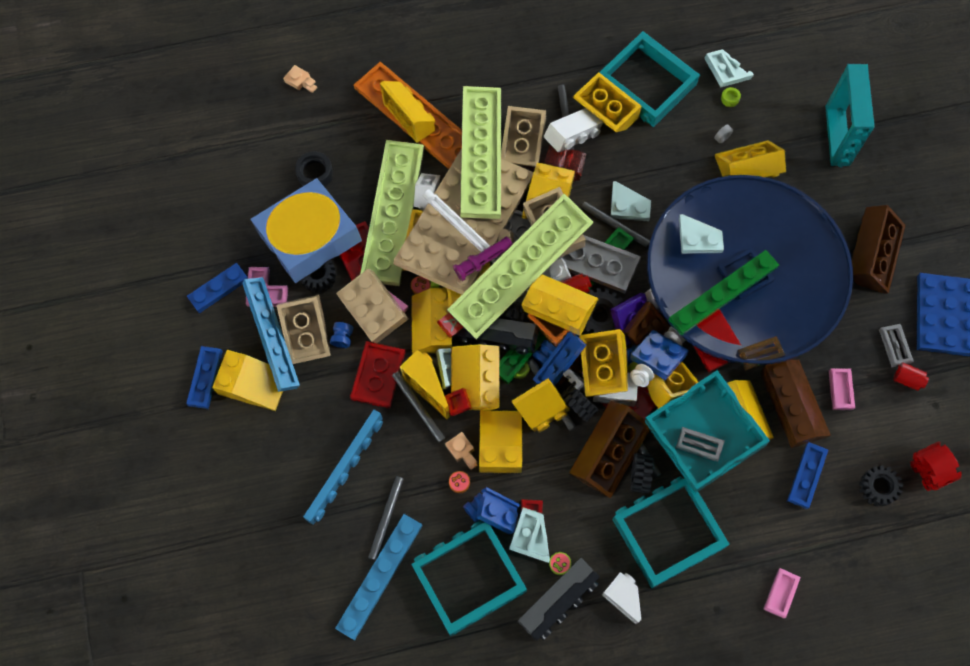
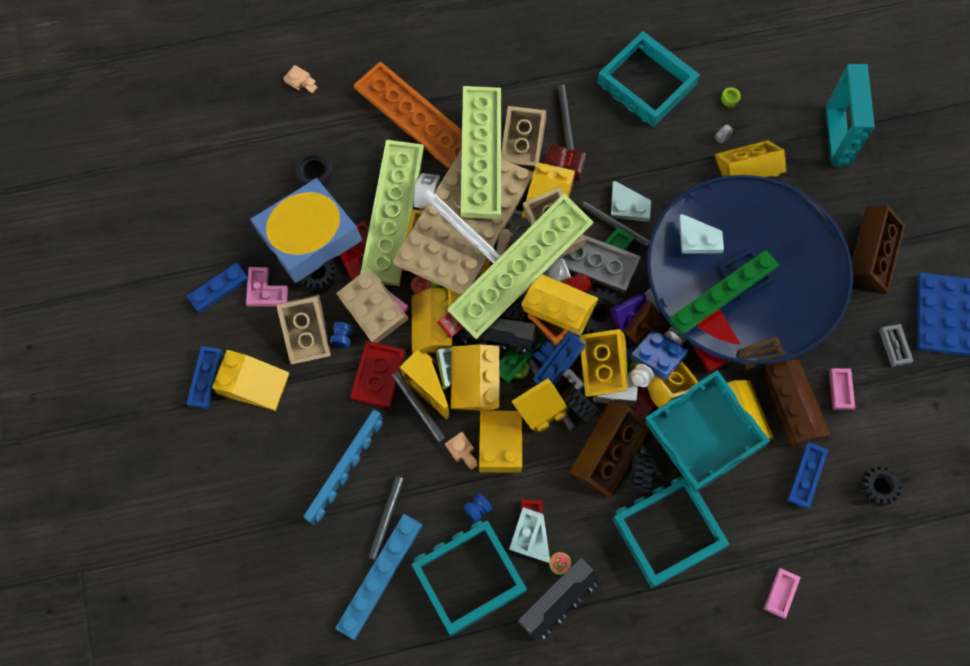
(270, 334): dark azure plate -> none
(407, 110): yellow slope -> none
(458, 402): red tile -> none
(459, 482): tile -> none
(475, 262): magenta pin -> none
(497, 511): blue plate -> none
(573, 130): white brick -> none
(608, 103): yellow slope -> none
(624, 596): white slope -> none
(680, 446): light grey tile -> none
(726, 69): light aqua wing -> none
(911, 376): red brick -> none
(936, 466): red brick -> none

